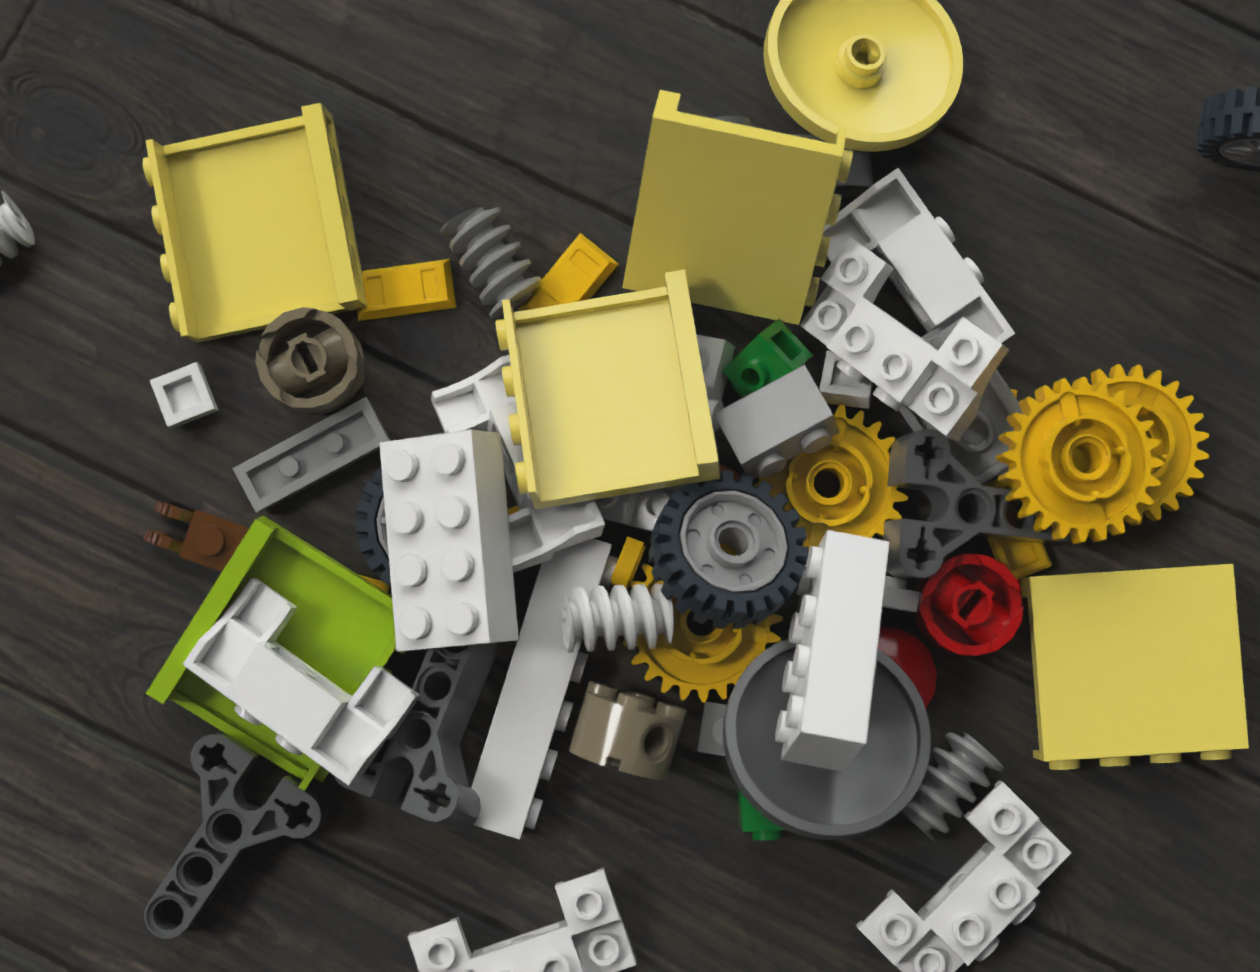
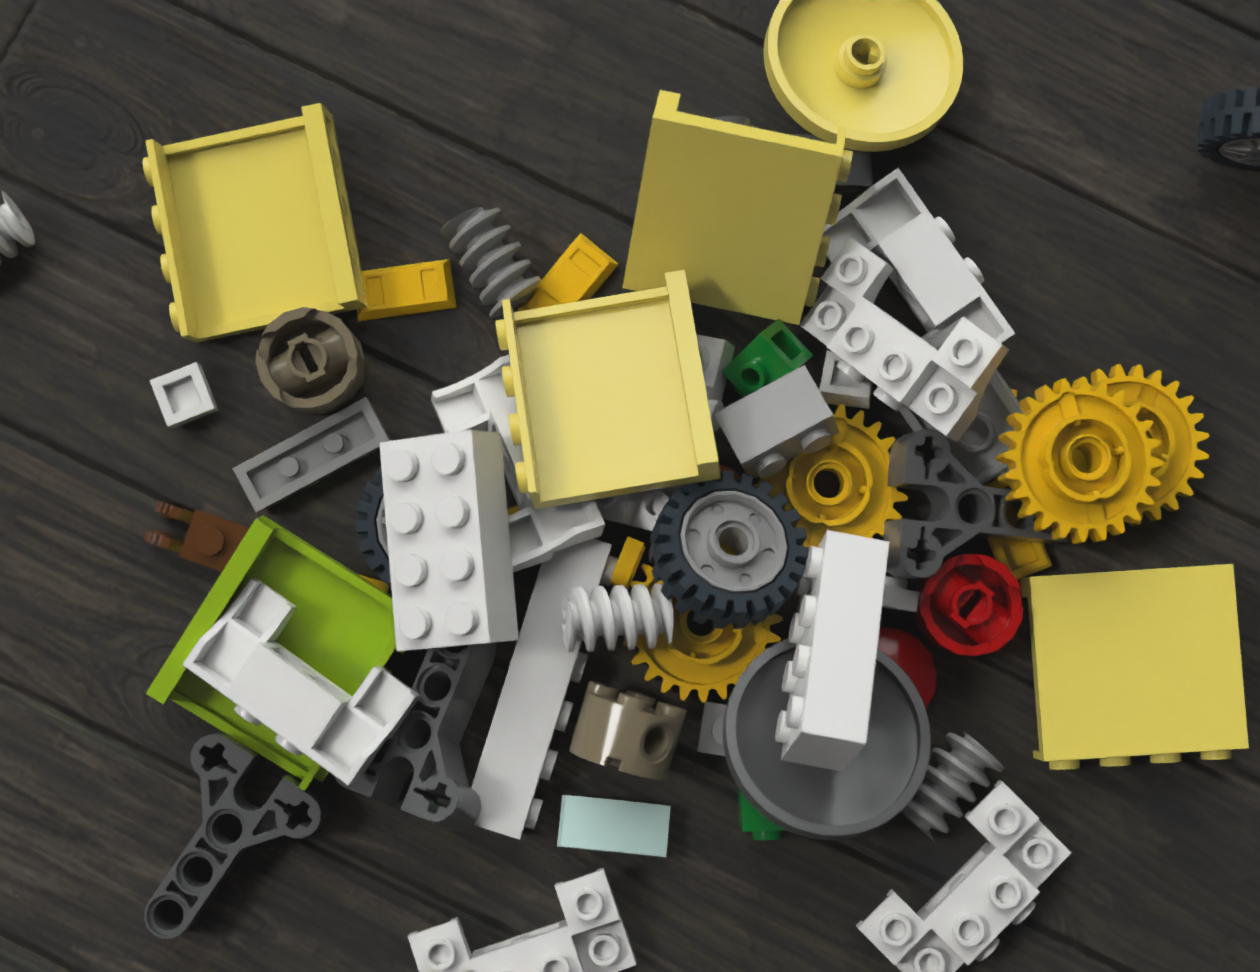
(613, 826): none -> light aqua slope

